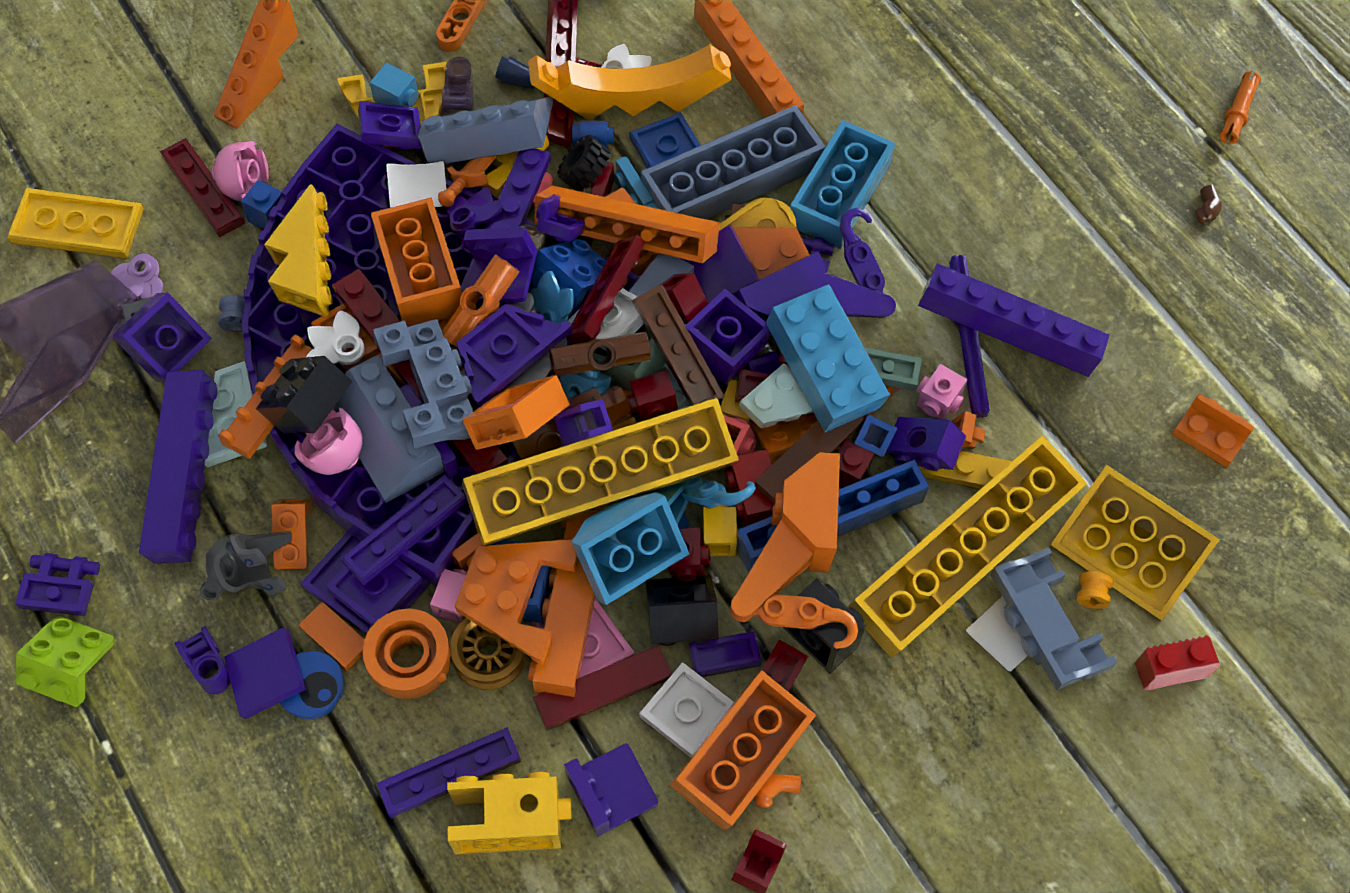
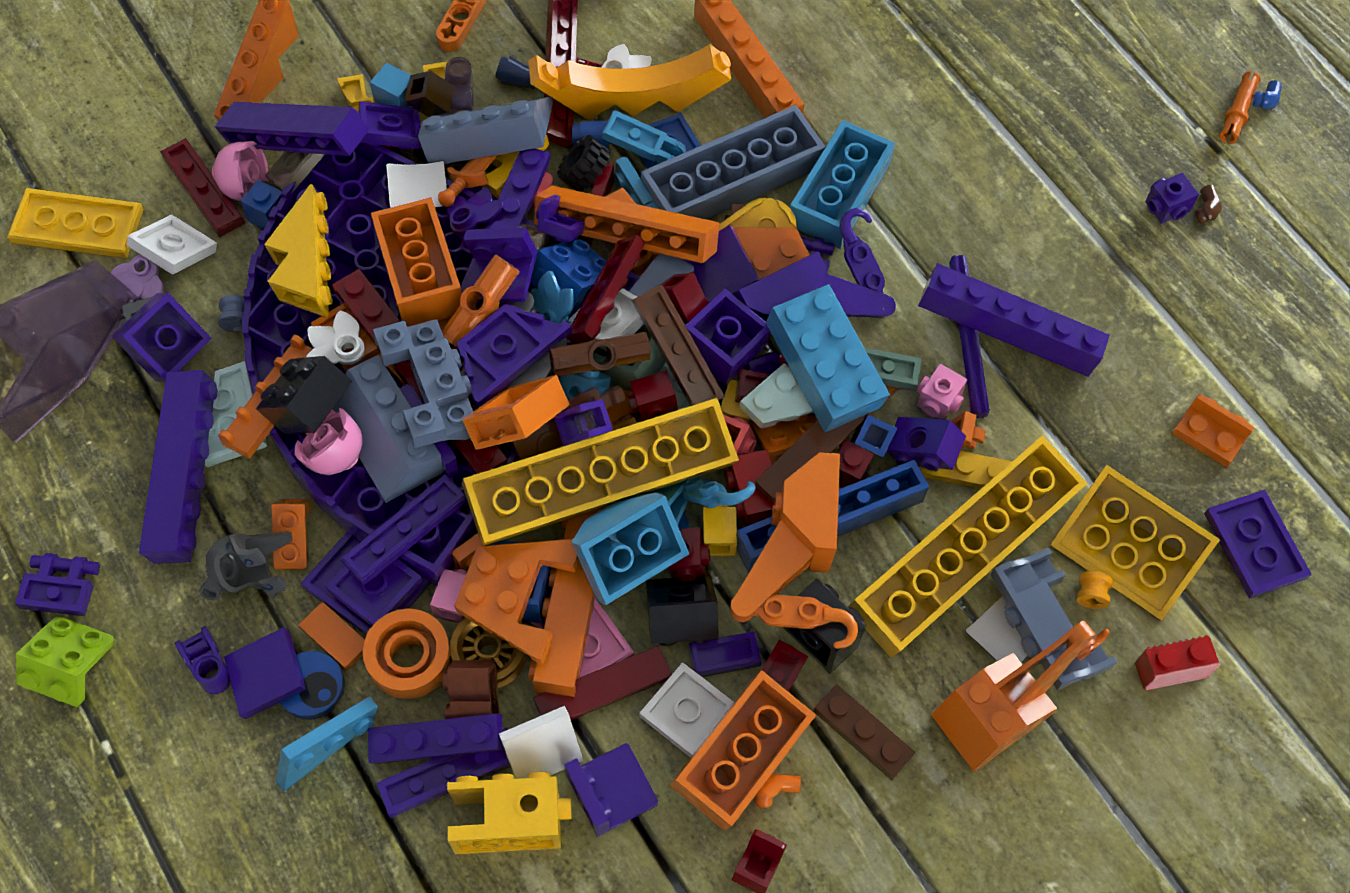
(171, 244): none -> white plate
(292, 168): none -> dark tan tile
(294, 127): none -> dark purple brick
(319, 744): none -> dark azure wing
(429, 94): none -> dark brown brick
(435, 739): none -> dark purple plate
(471, 688): none -> copper brick
(541, 744): none -> white tile
(641, 138): none -> dark azure hinge
(864, 731): none -> reddish brown plate
(1006, 701): none -> orange slope
(1171, 198): none -> dark purple brick
(1257, 544): none -> dark purple plate
(1271, 96): none -> blue arm

